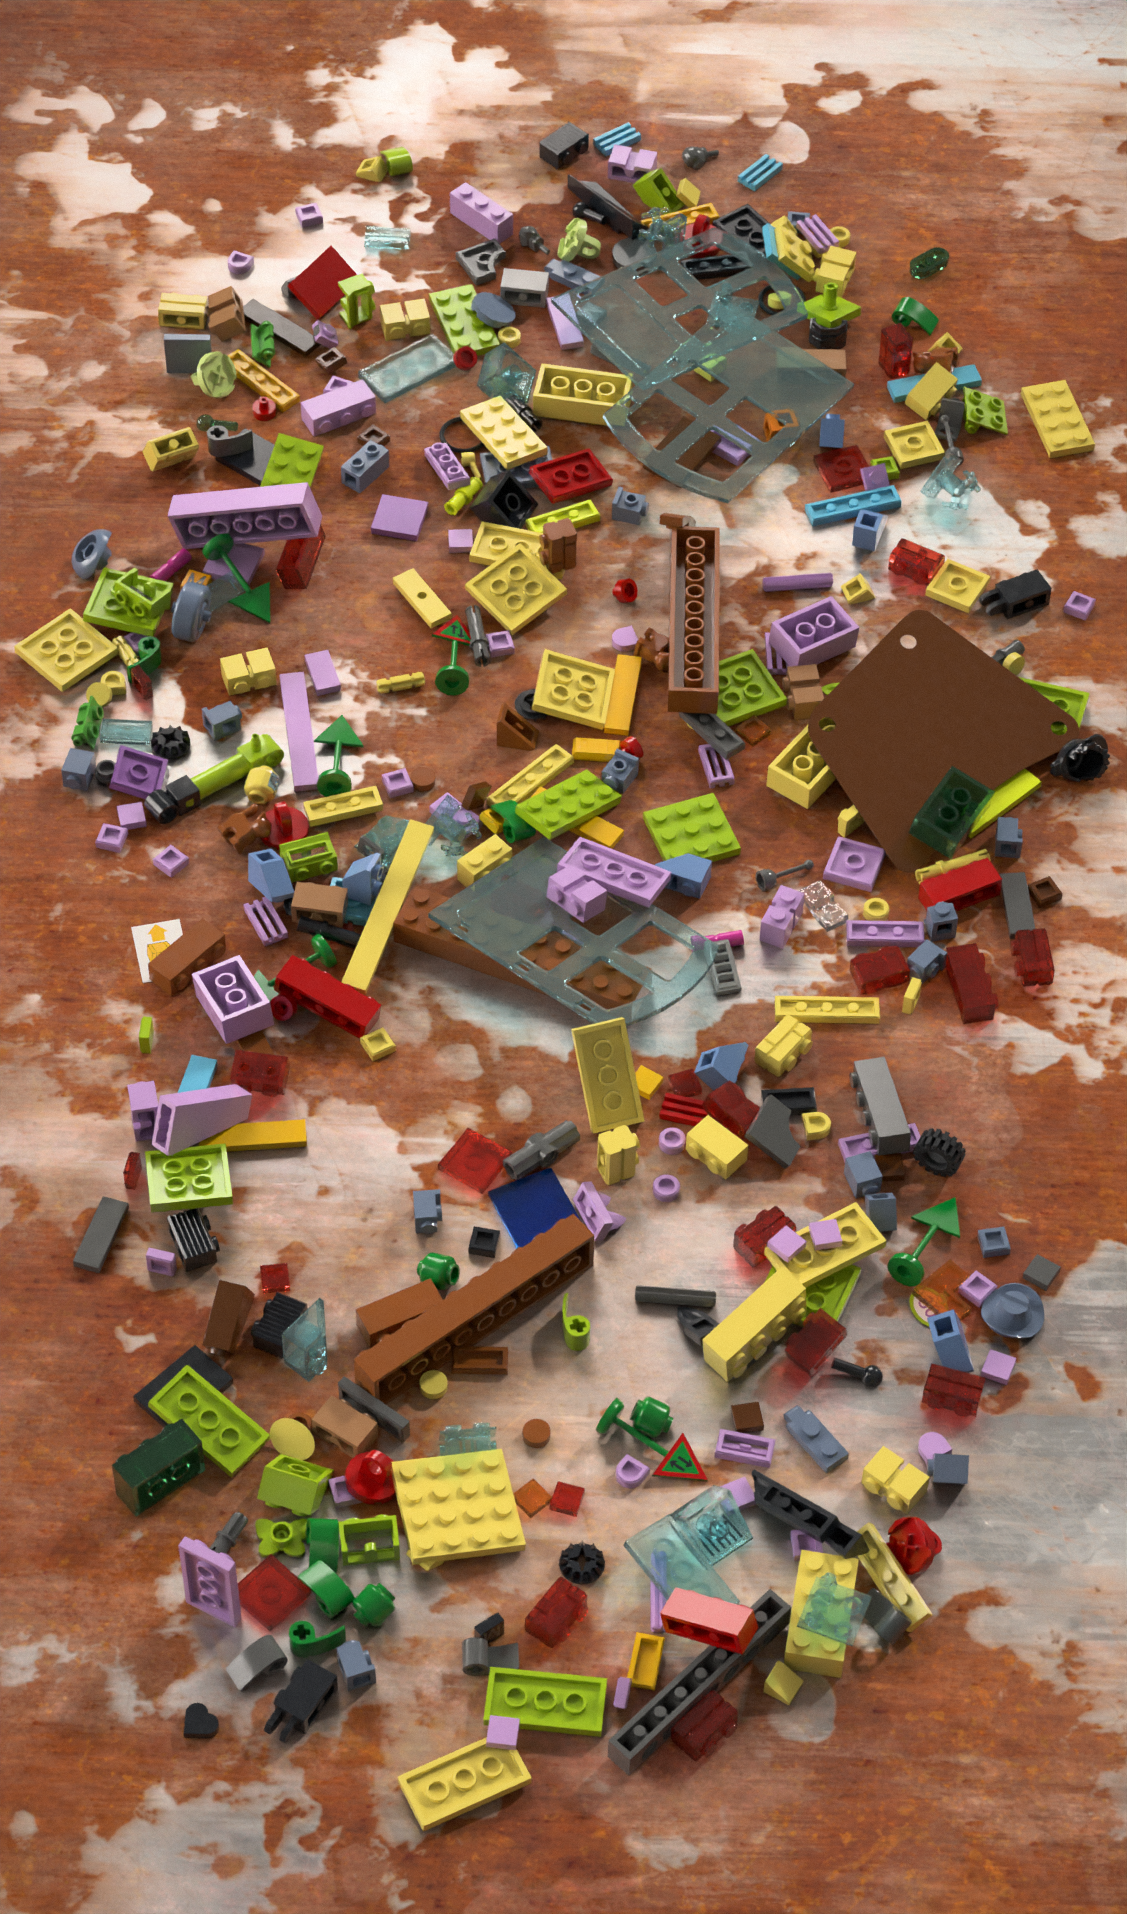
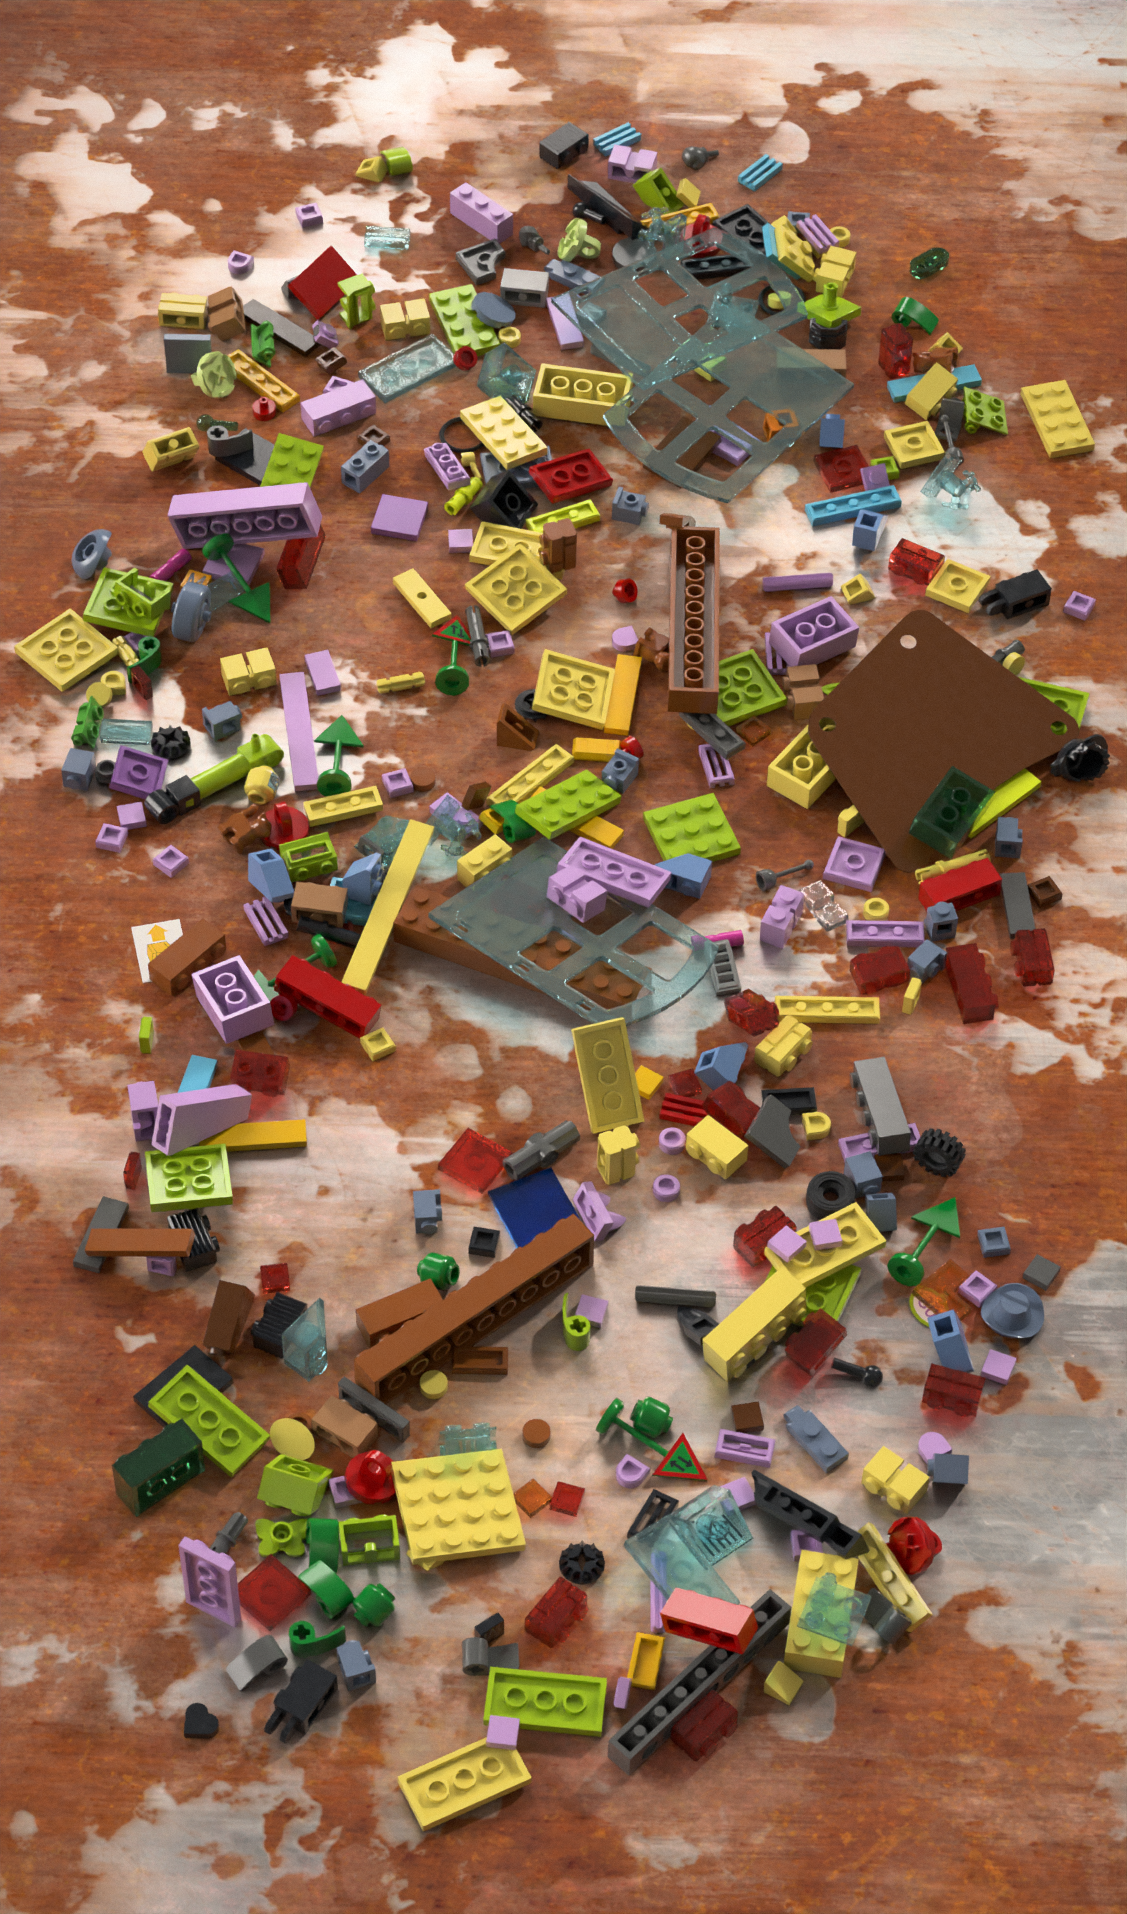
(140, 1242): none -> dark orange tile
(592, 1309): none -> lavender tile
(674, 1503): none -> black tile
(752, 1012): none -> clear red brick
(829, 1182): none -> black tyre

